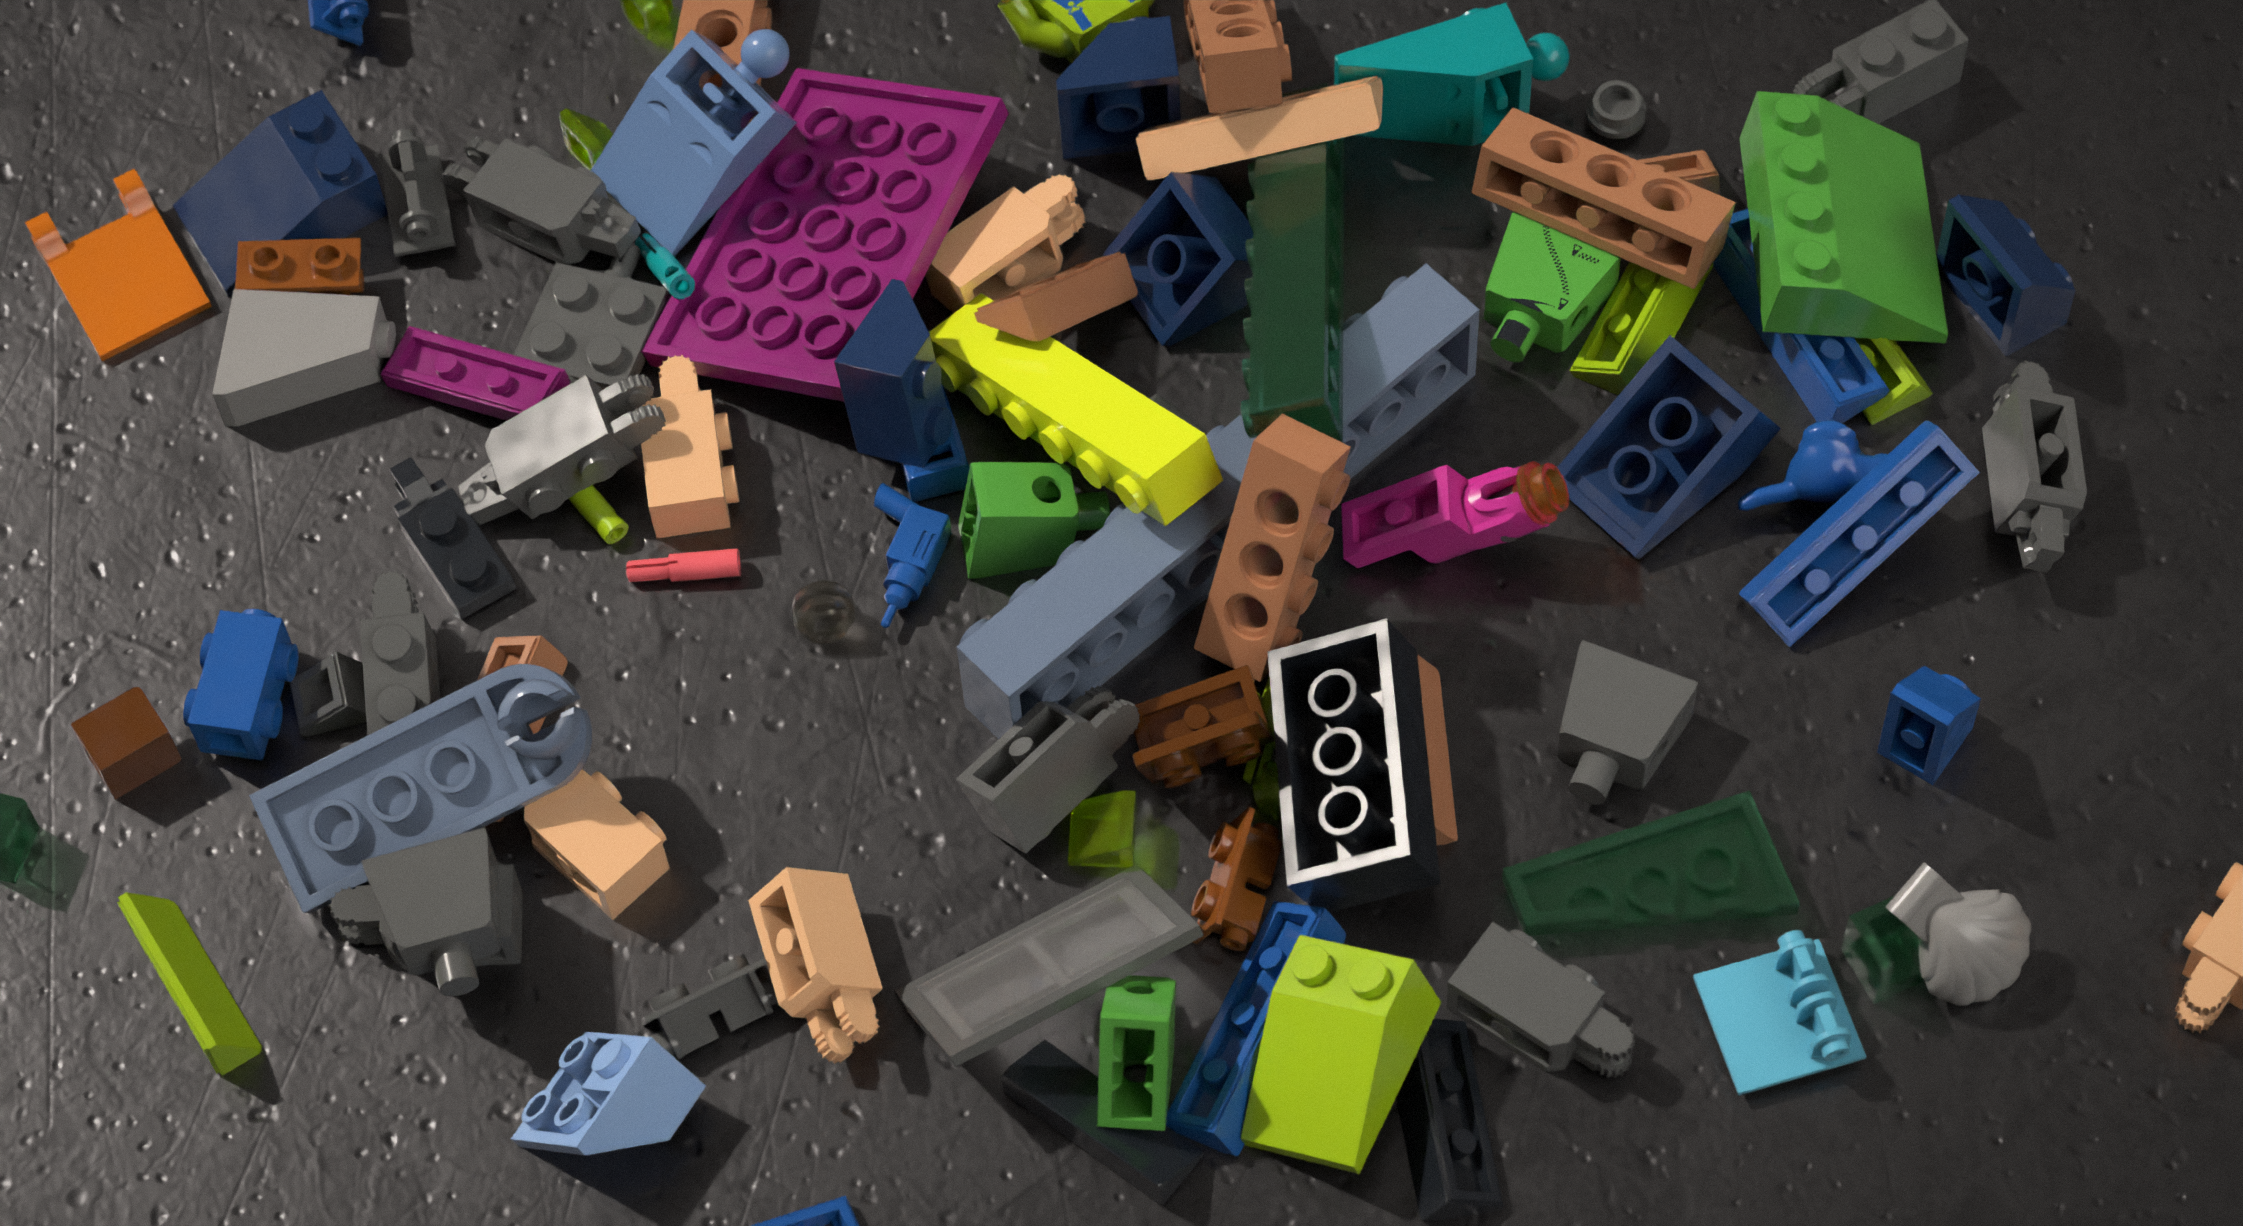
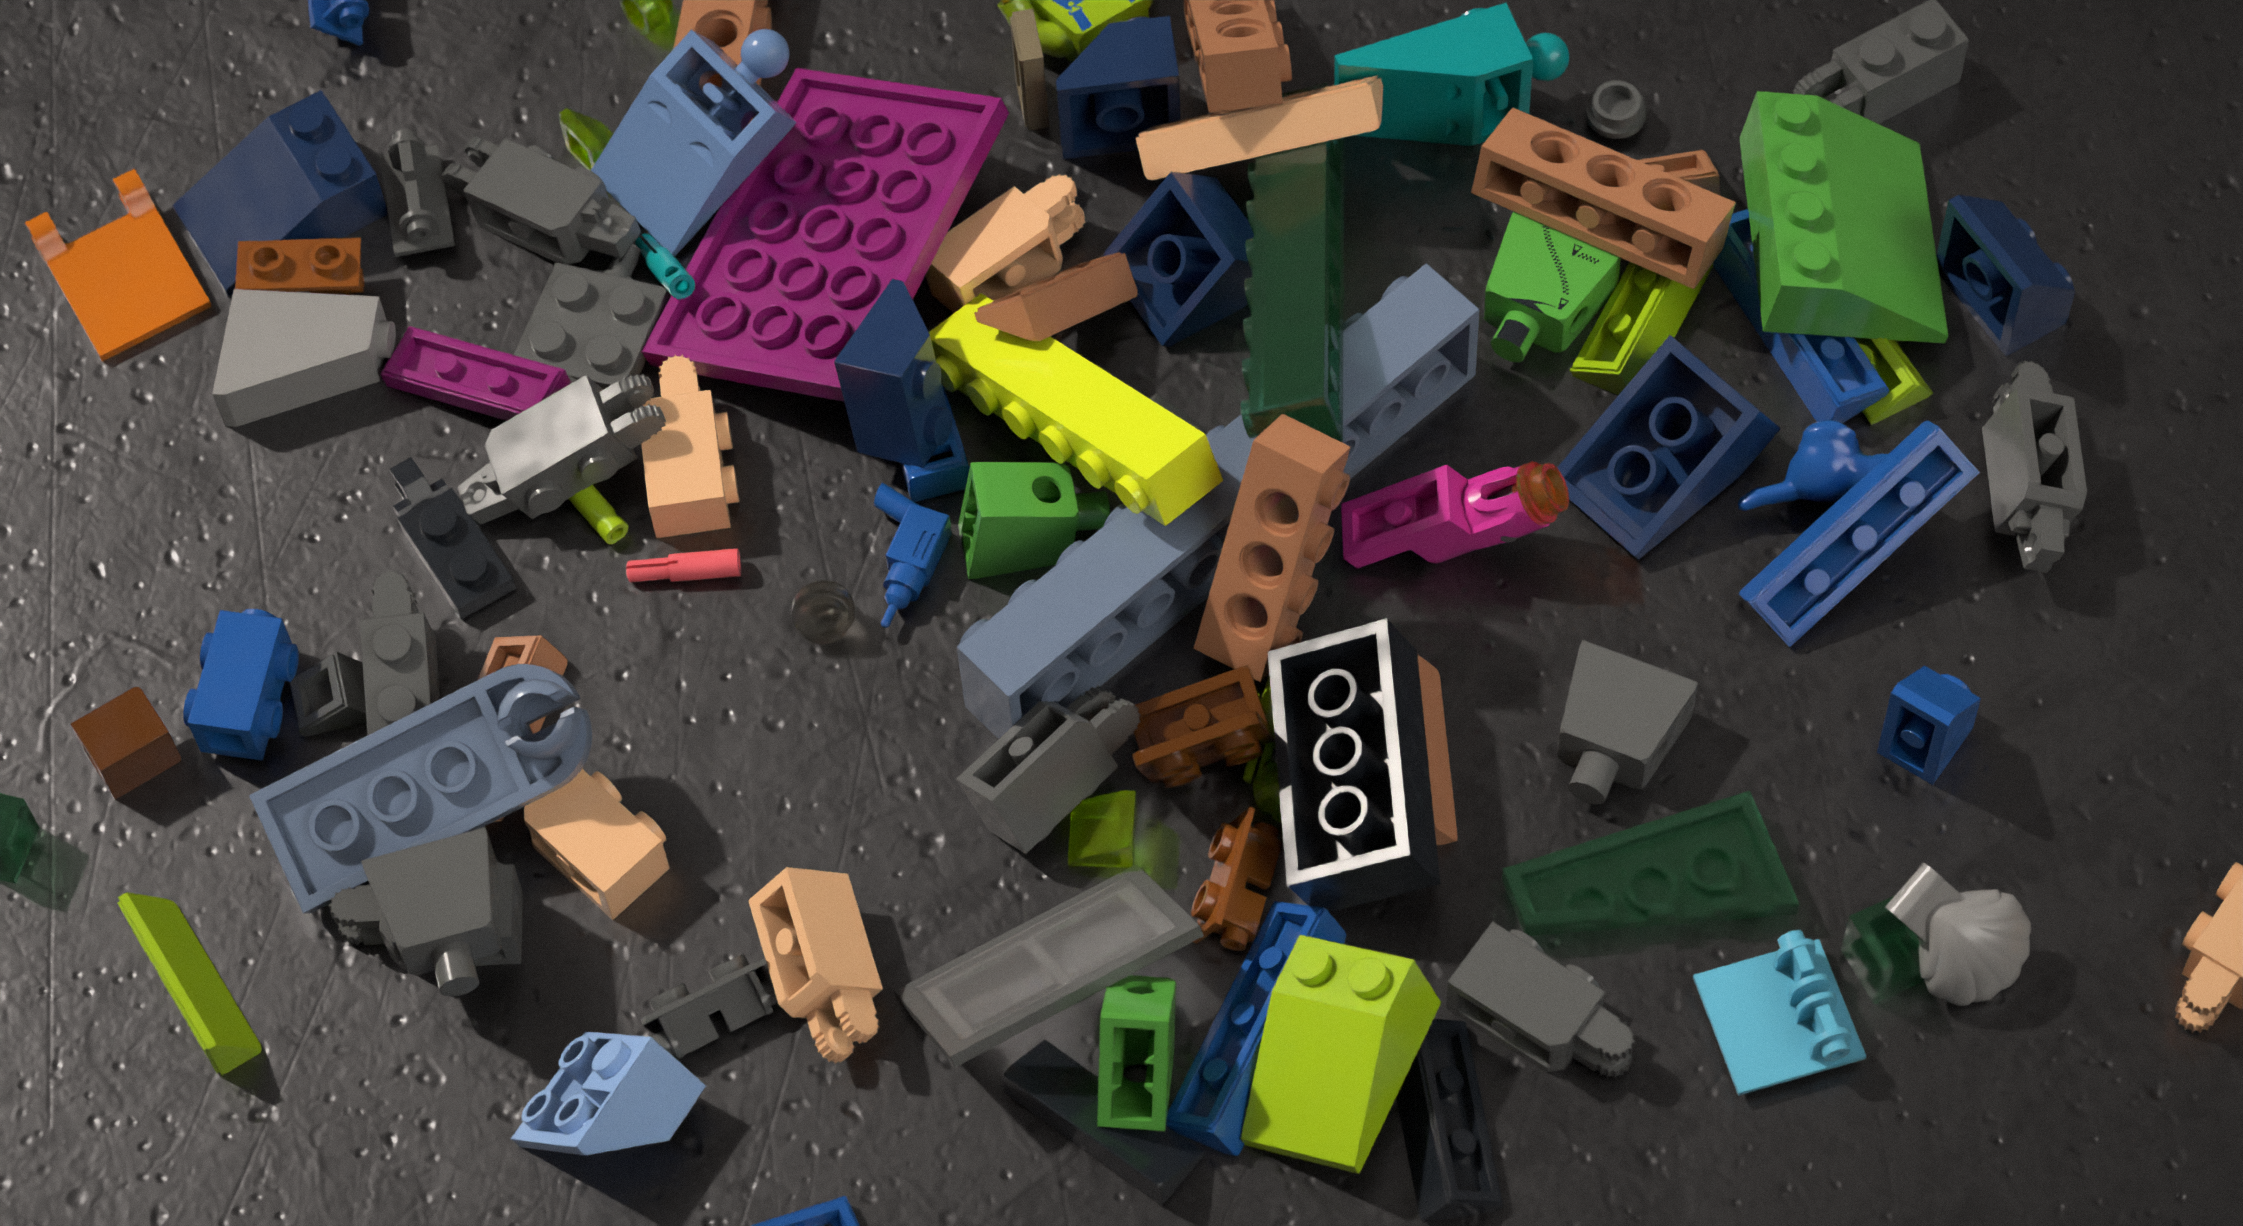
(1029, 69): none -> dark tan tile

